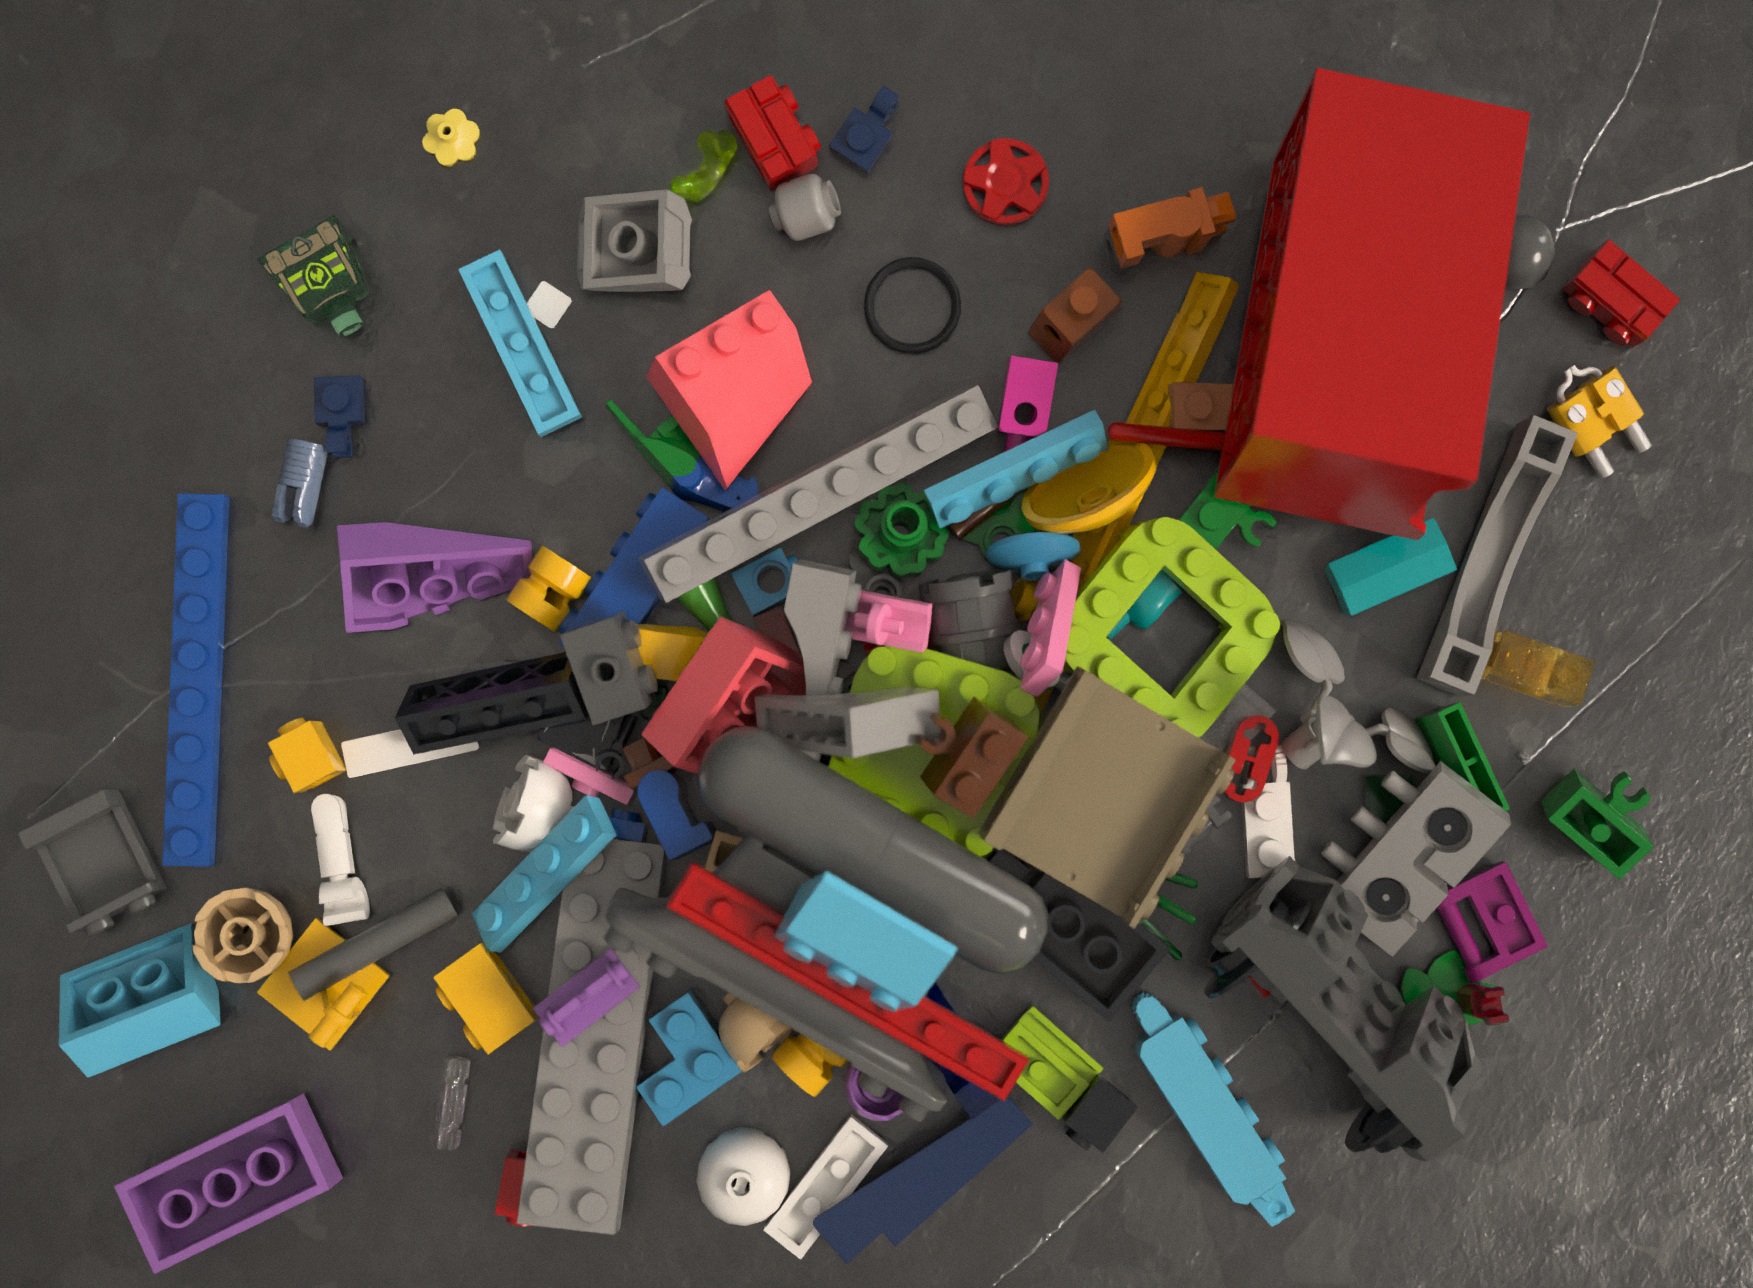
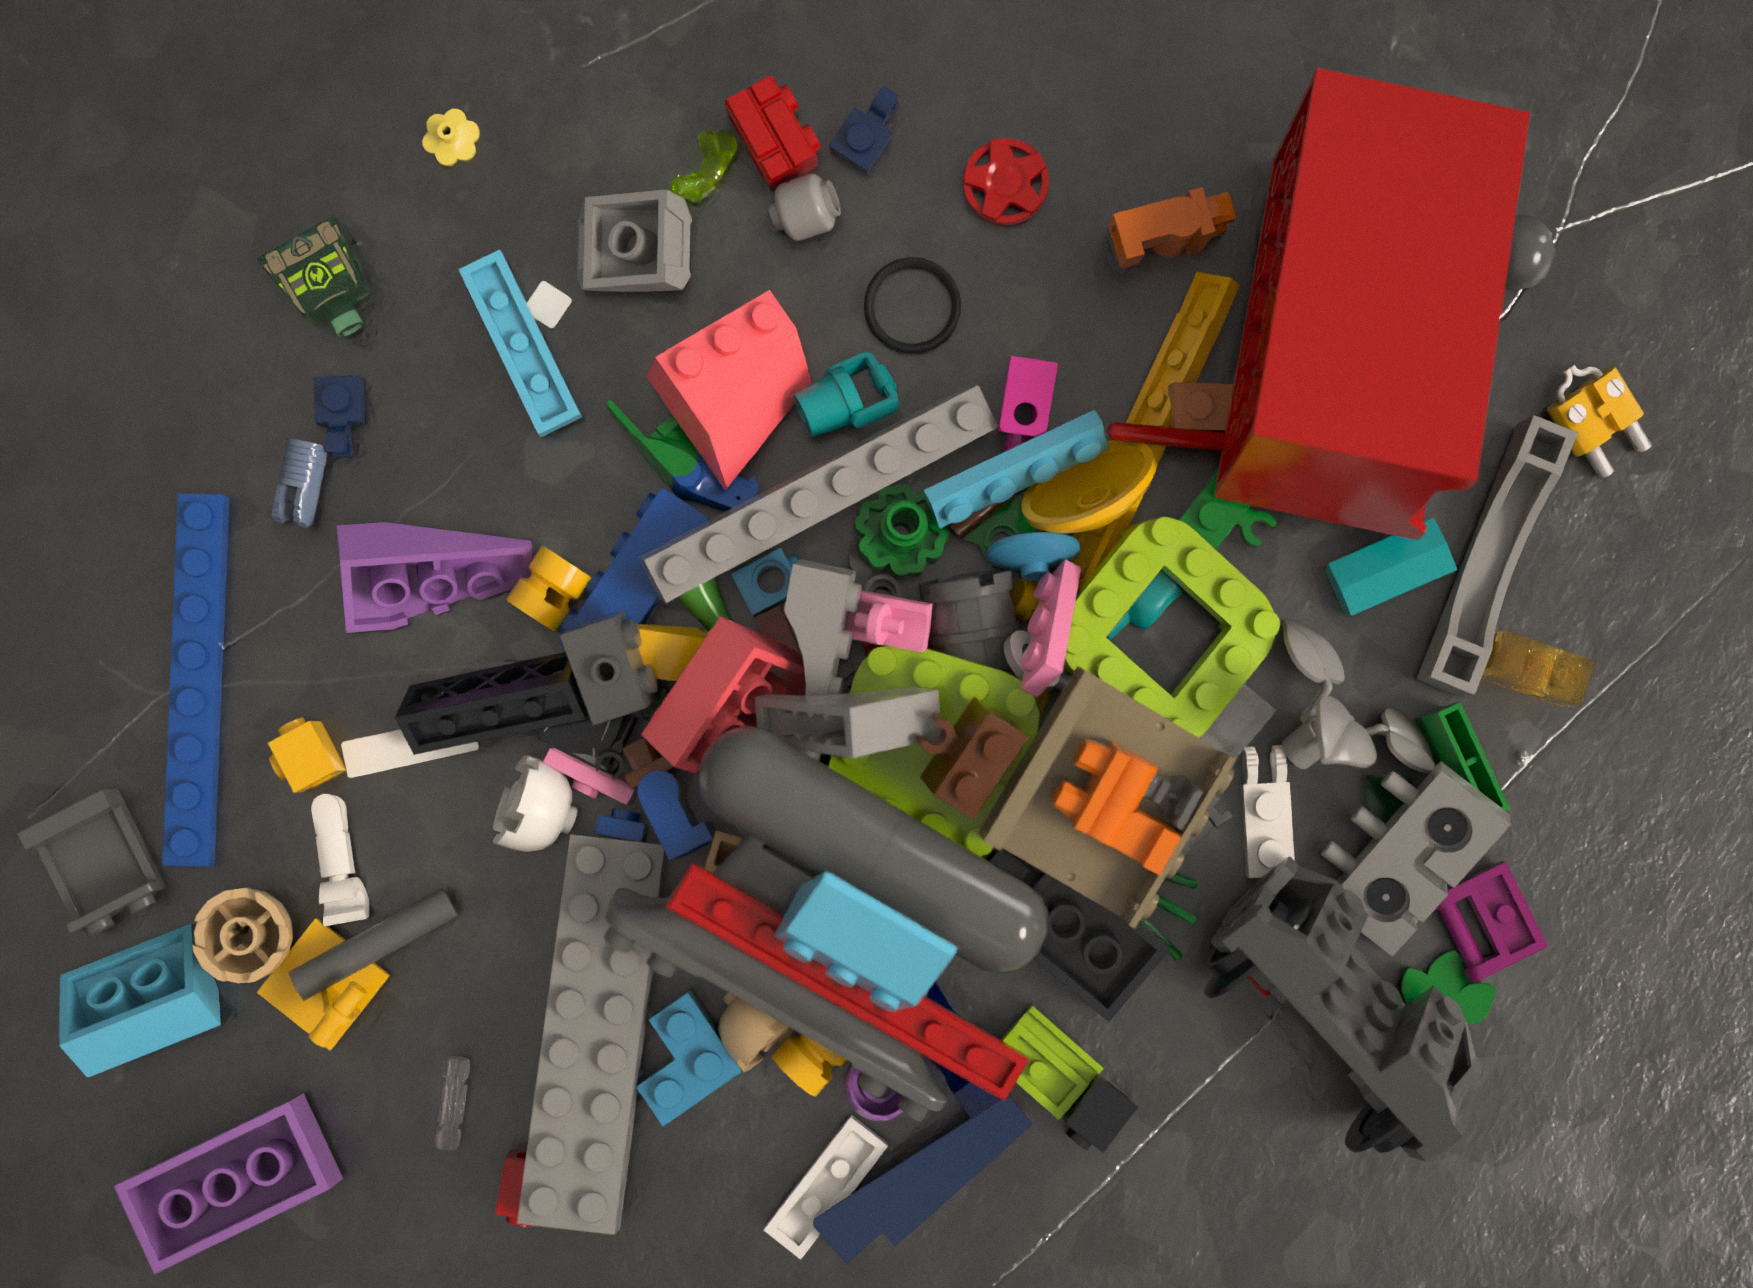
(485, 998): yellow brick -> none
(543, 873): medium azure plate -> none
(586, 998): medium lavender hinge -> none
(748, 1158): white cylinder -> none
(835, 401): none -> teal piece
(1075, 316): dark orange torso -> none
(1111, 799): none -> orange hips
(1209, 1111): medium azure hinge -> none
(1259, 762): red beam -> none
(1482, 1003): dark red bar -> none
(1600, 821): green brick -> none
(1619, 295): red brick -> none

